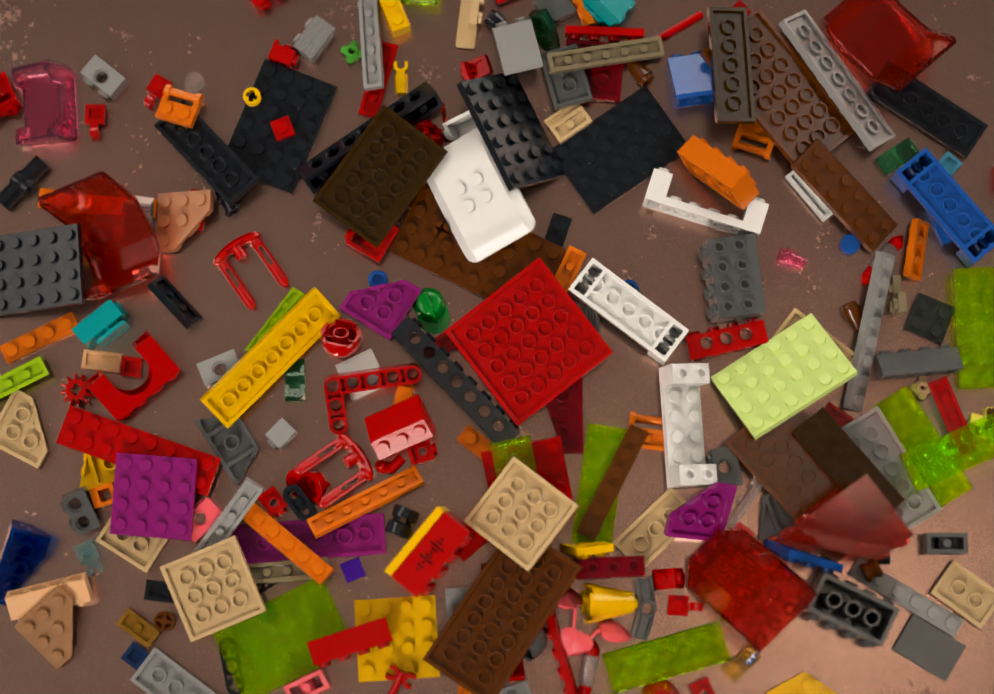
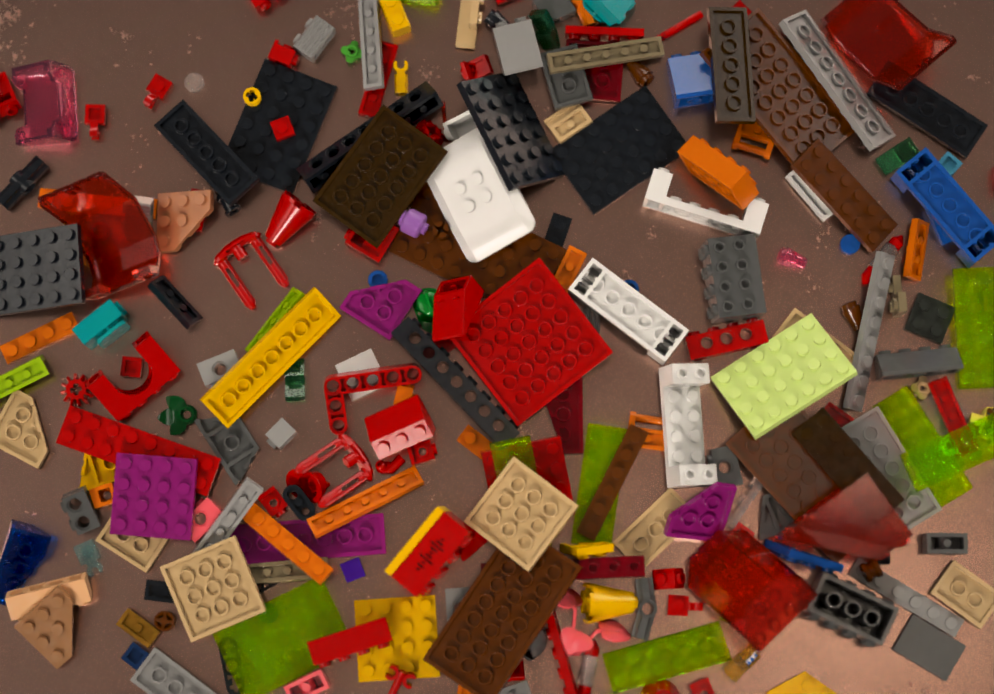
(103, 360): light nougat tile -> none
(112, 86): light grey brick -> none
(175, 413): none -> dark green plate
(177, 112): orange plate -> none
(287, 219): none -> red cone
(340, 338): red cylinder -> none
(398, 528): black wheel -> none
(413, 223): none -> medium lavender head
(455, 307): none -> red slope

